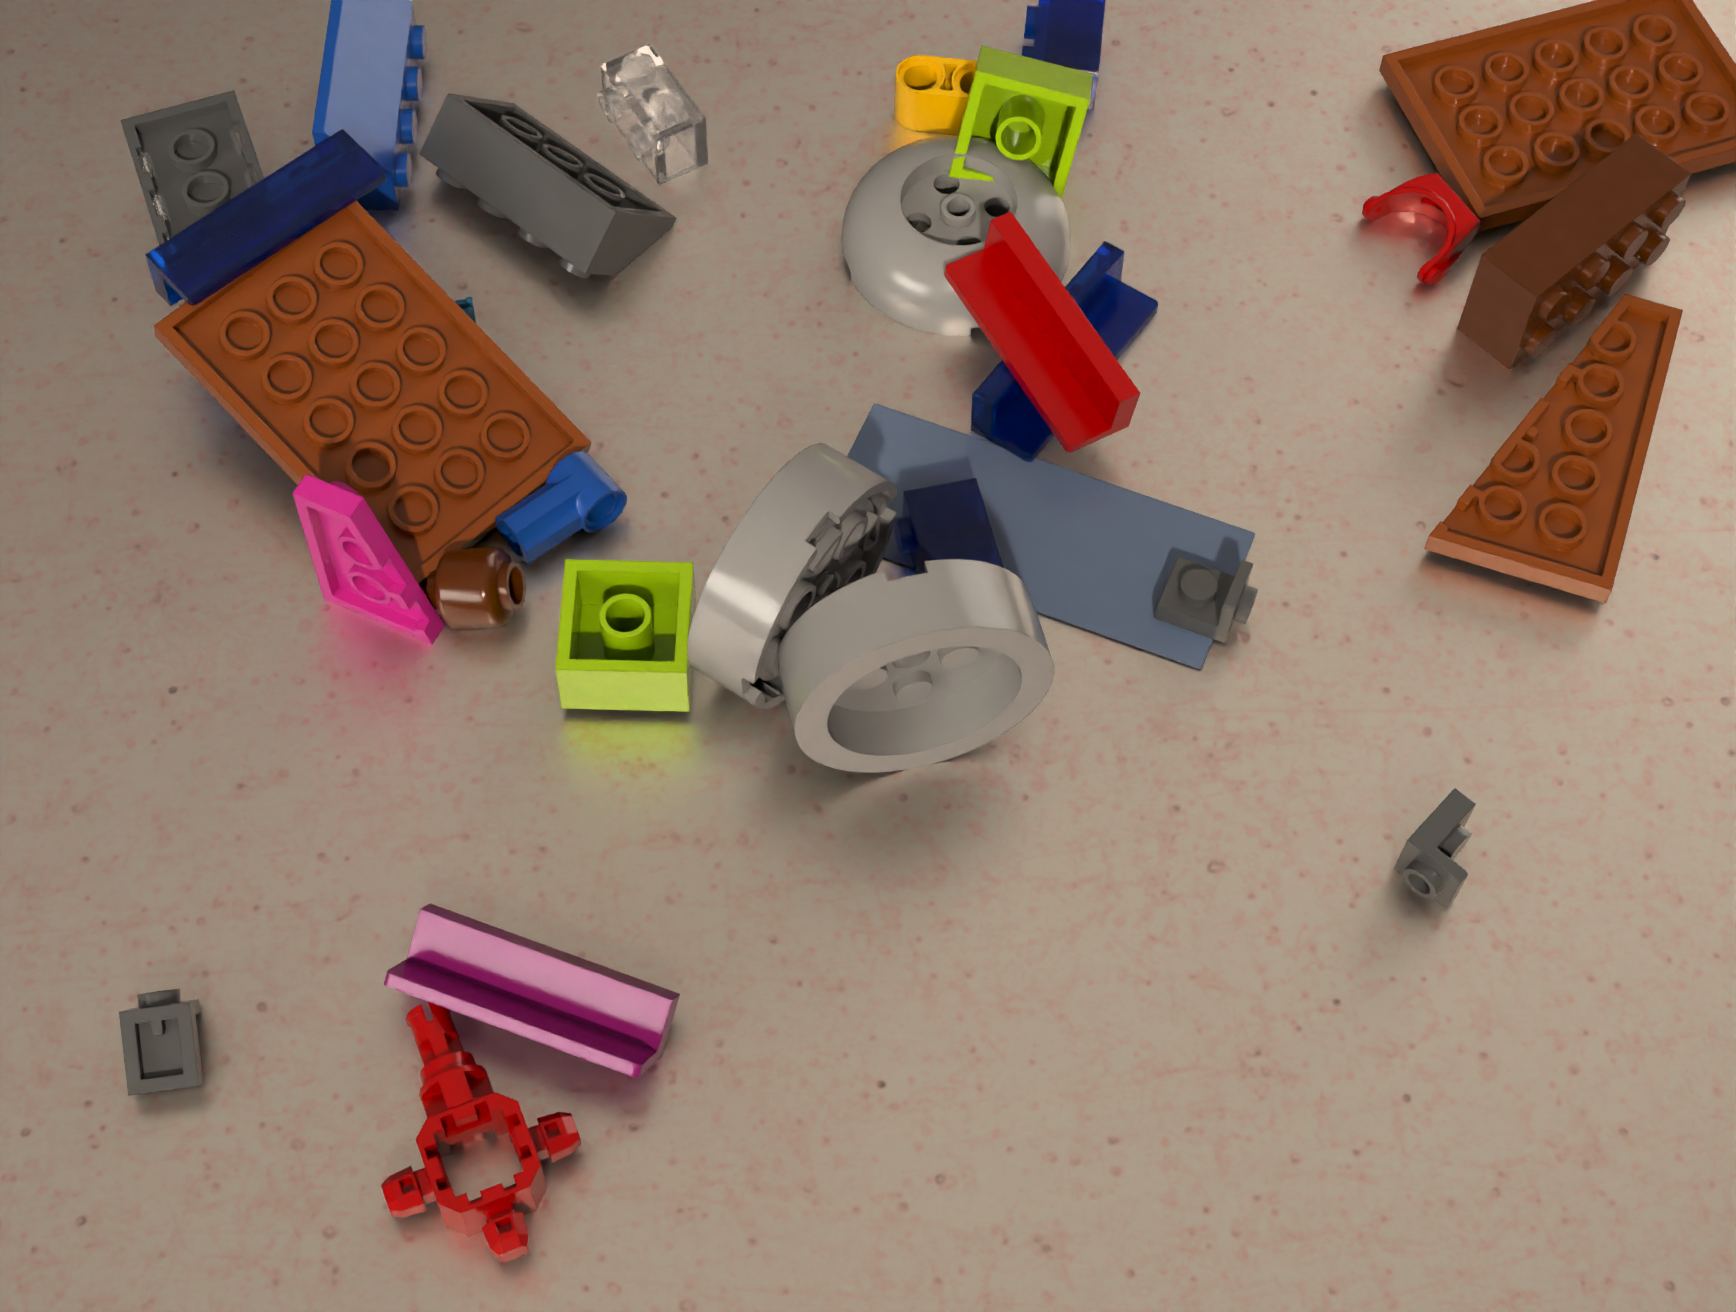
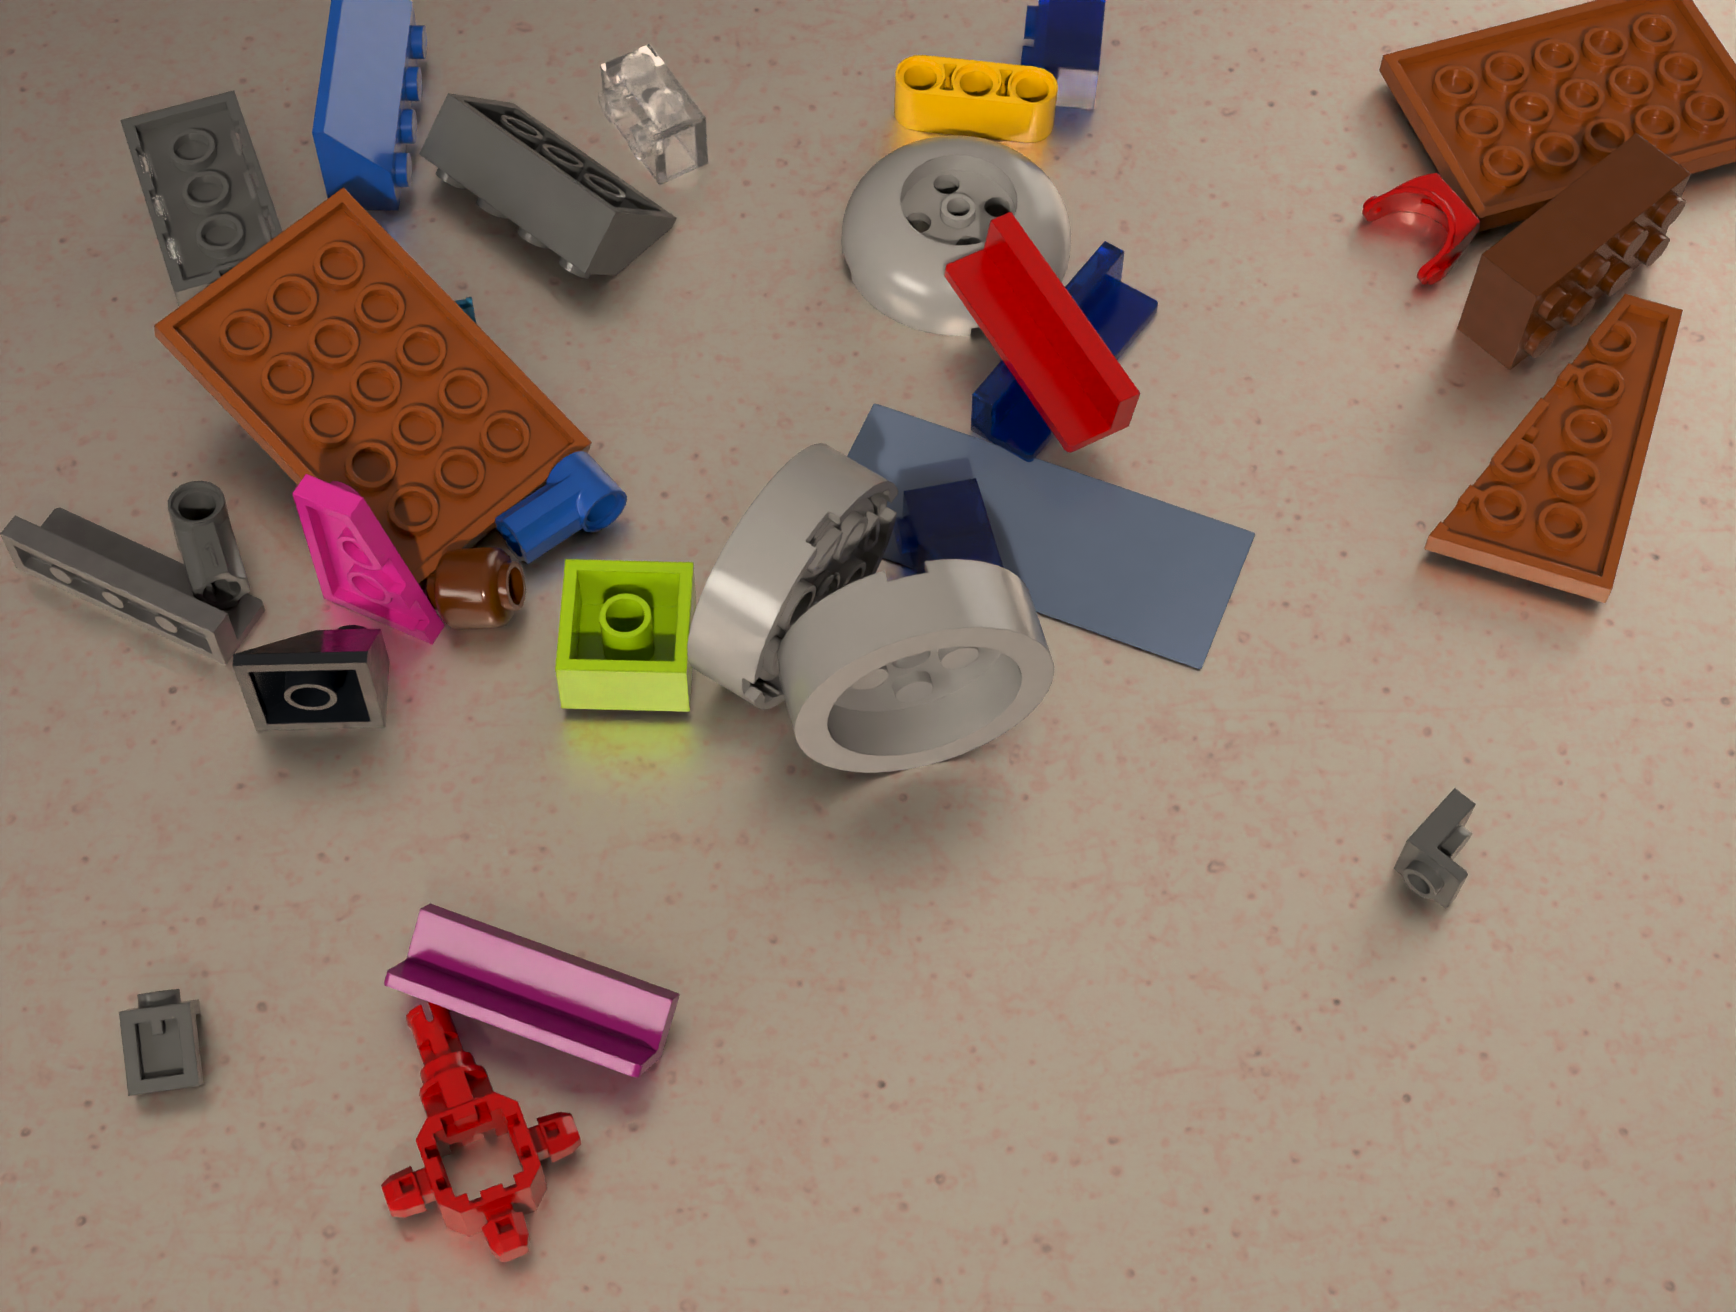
(128, 582): none -> flat silver panel
(207, 544): none -> dark grey piece
(263, 220): clear blue panel -> none
(317, 680): none -> black slope
(1027, 110): lime brick -> none
(1206, 598): dark grey bracket -> none

